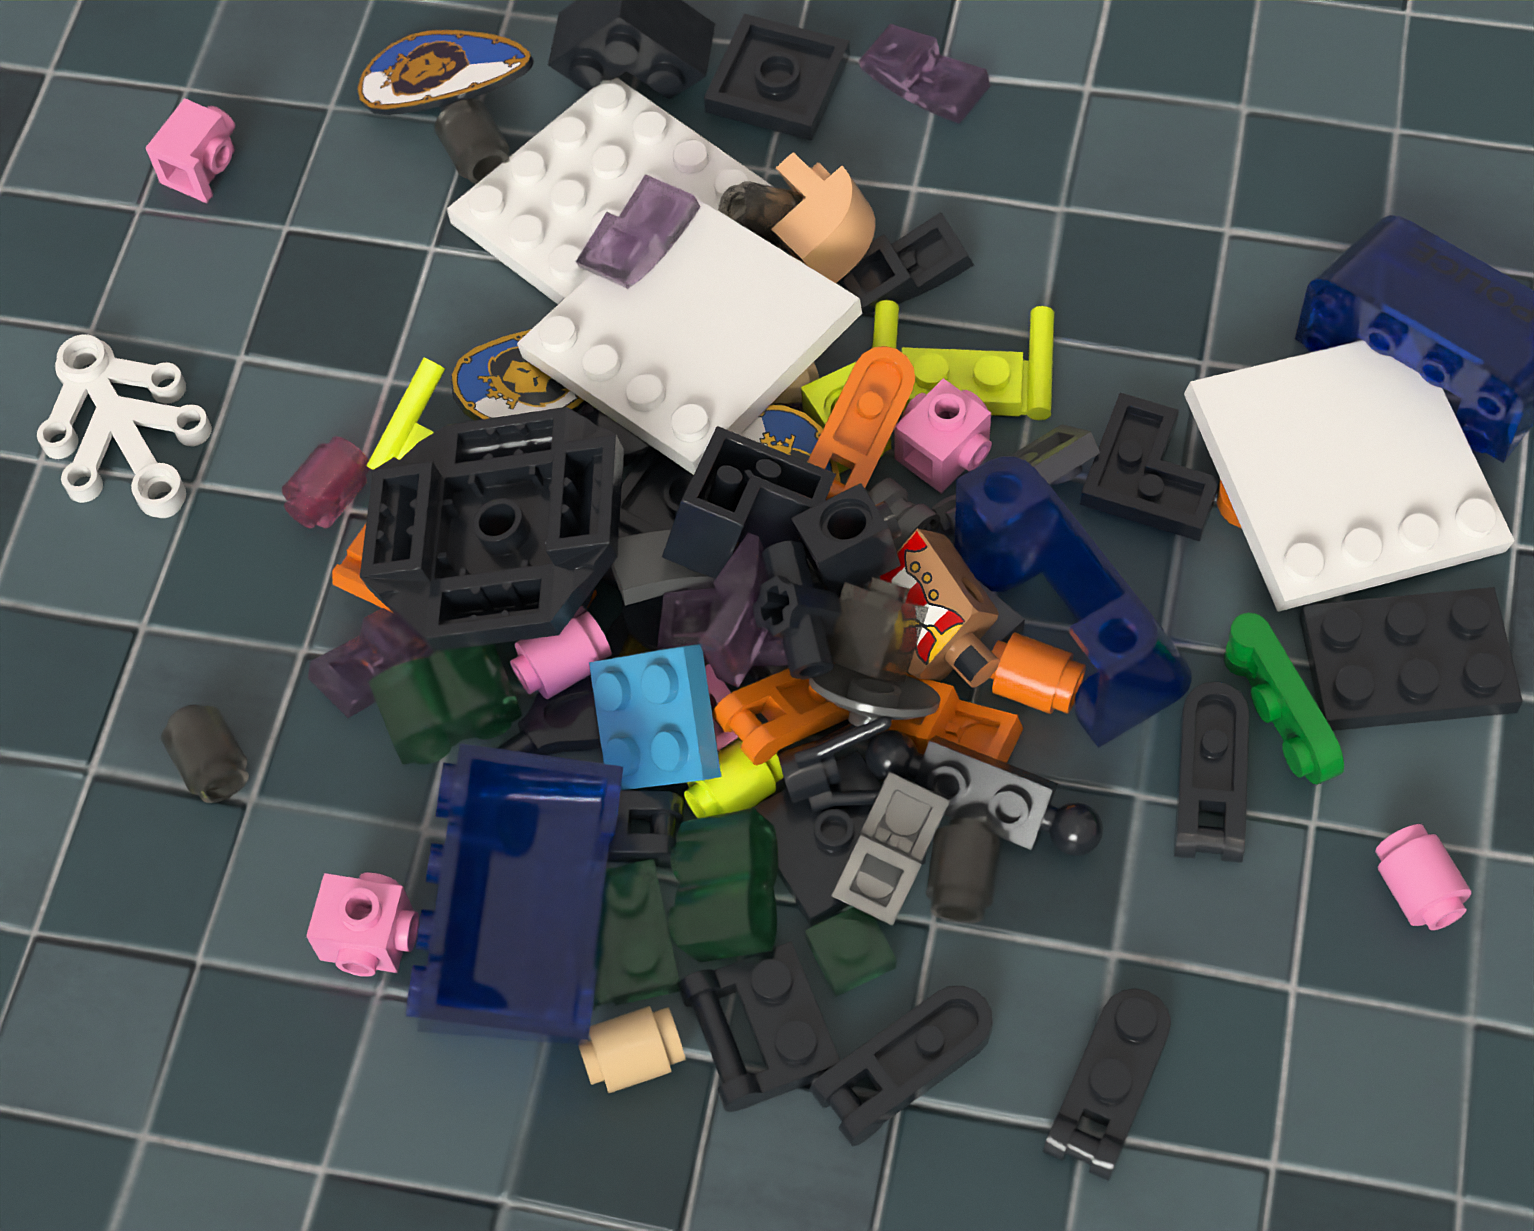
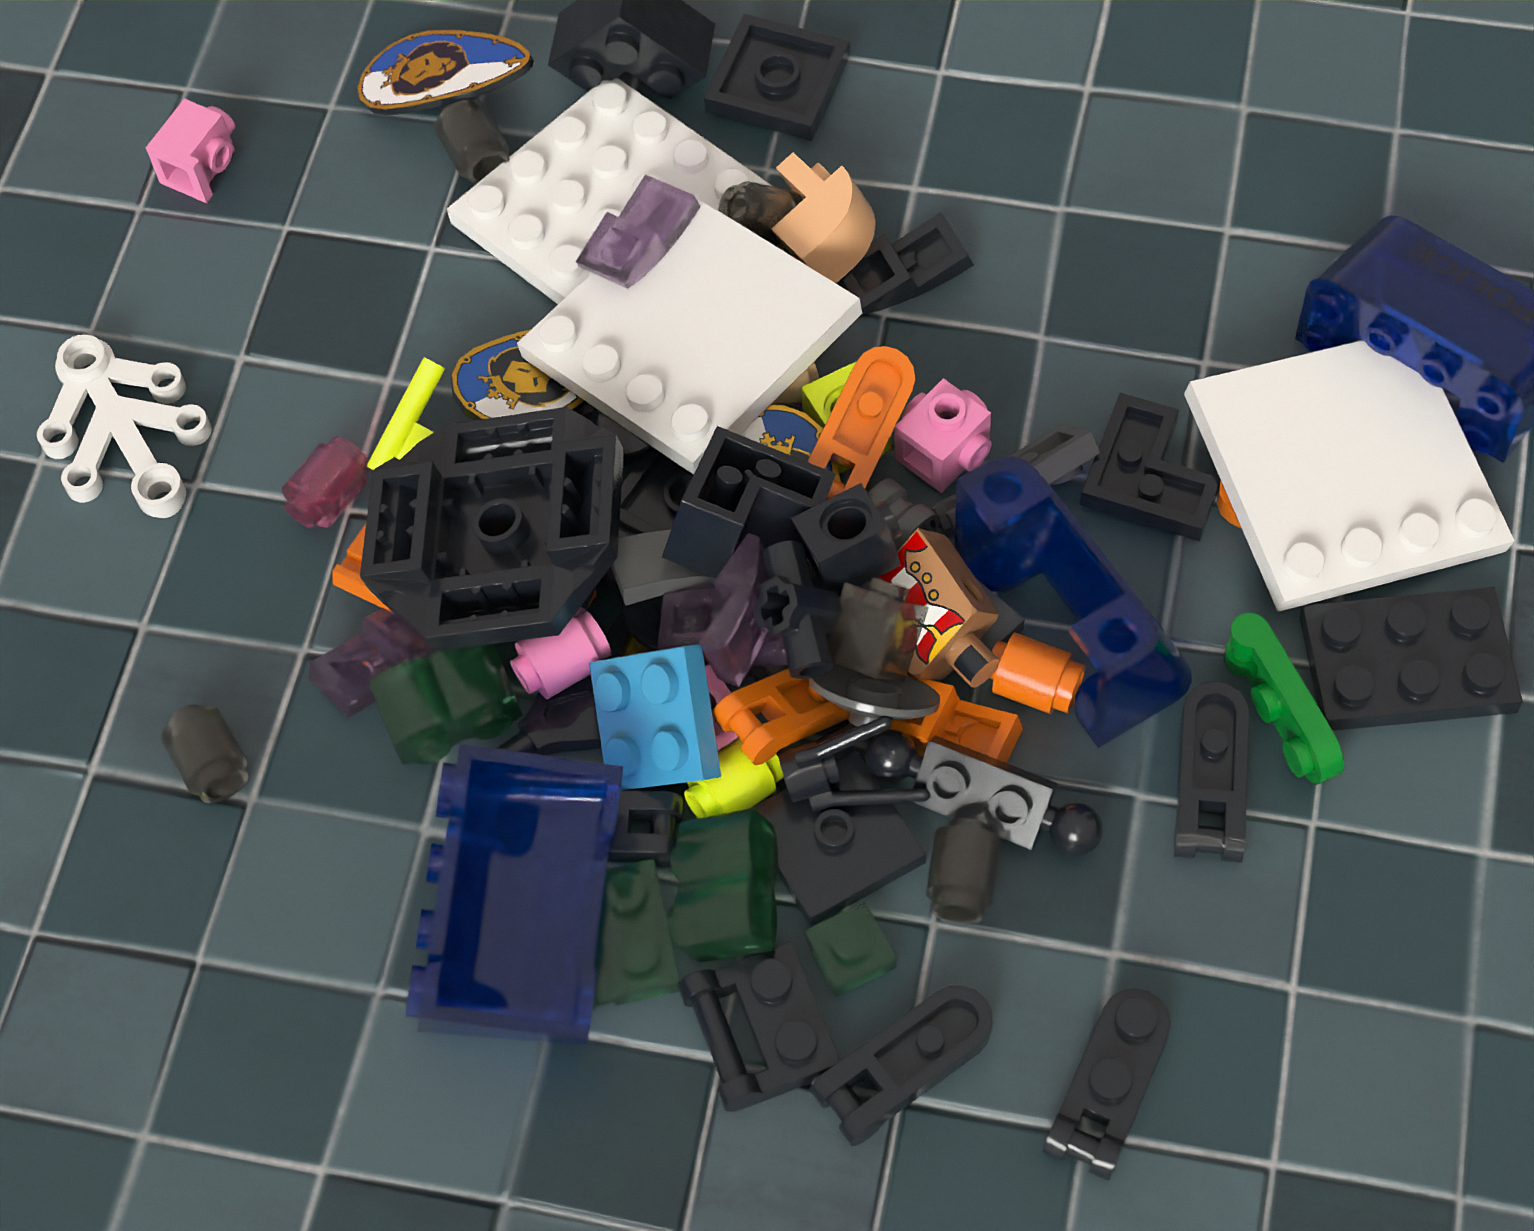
(362, 923): bright pink brick -> none
(632, 1048): tan brick -> none
(890, 848): slope -> none
(917, 72): clear purple slope -> none
(997, 377): neon yellow plate -> none
(1422, 877): bright pink brick -> none

